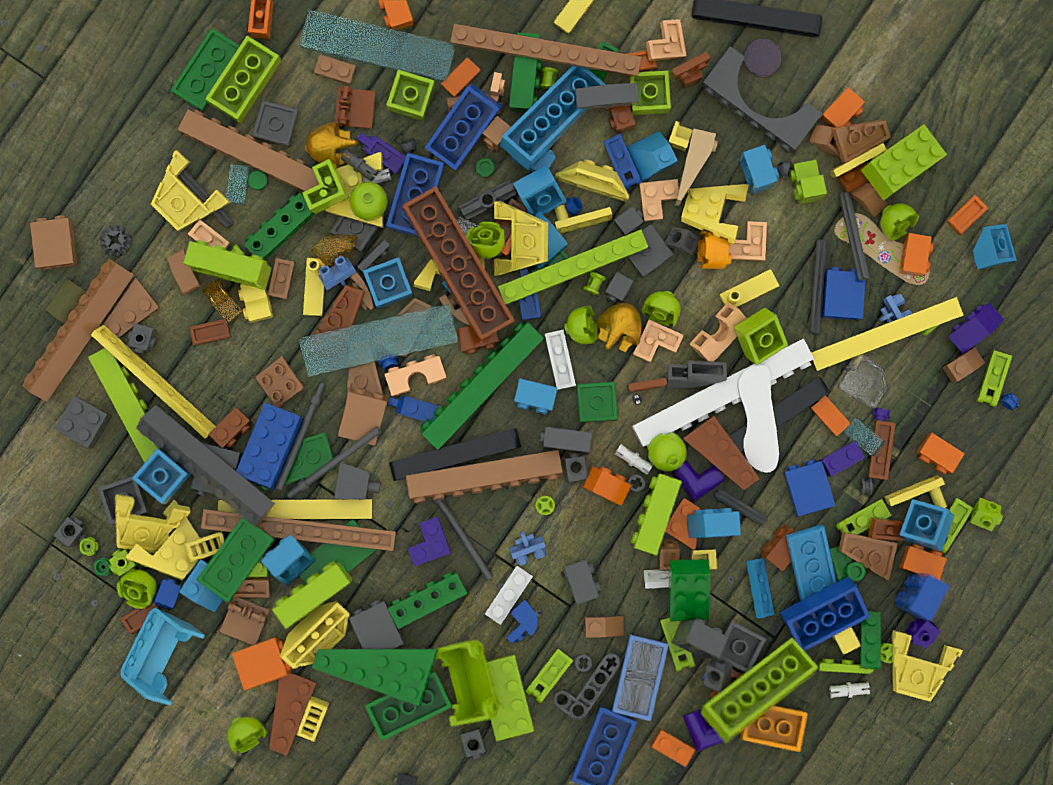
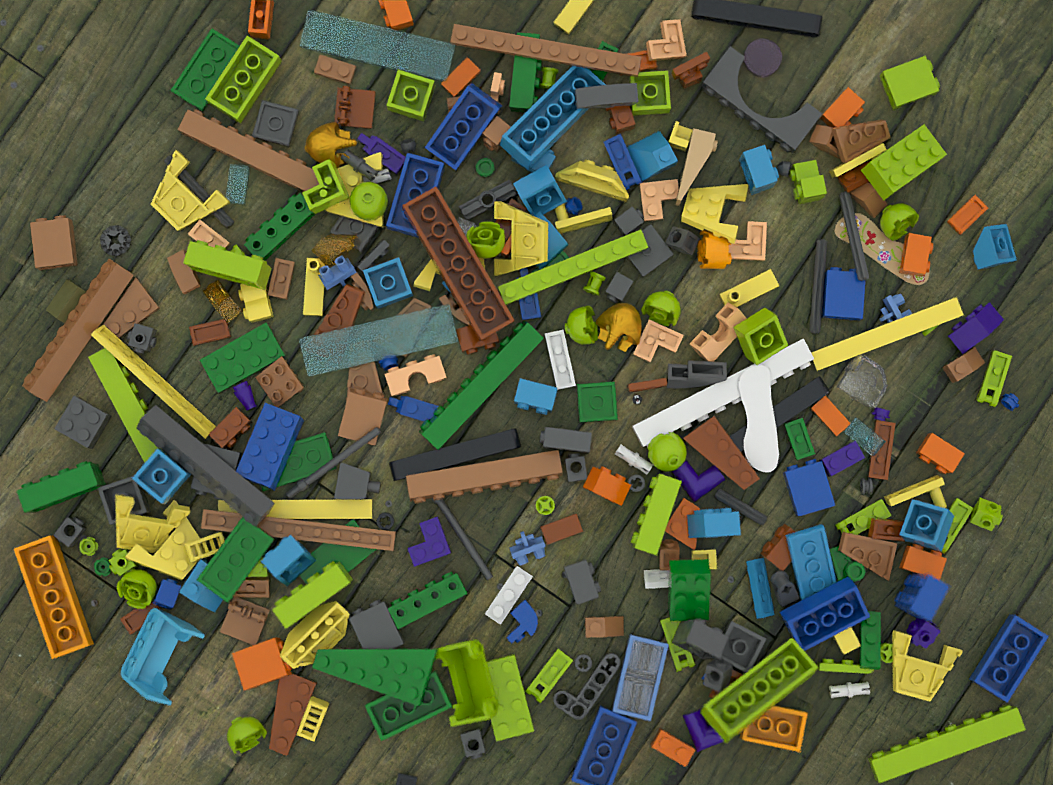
(53, 596): none -> light orange brick
(60, 488): none -> green brick
(242, 357): none -> green plate
(245, 395): none -> dark purple cone
(257, 180): green tile -> none
(315, 402): dark grey bar -> none
(387, 526): none -> black bush
(561, 529): none -> dark orange tile
(784, 589): none -> dark grey piece
(799, 439): none -> green plate
(909, 82): none -> lime panel
(947, 743): none -> lime brick
(1008, 657): none -> blue brick

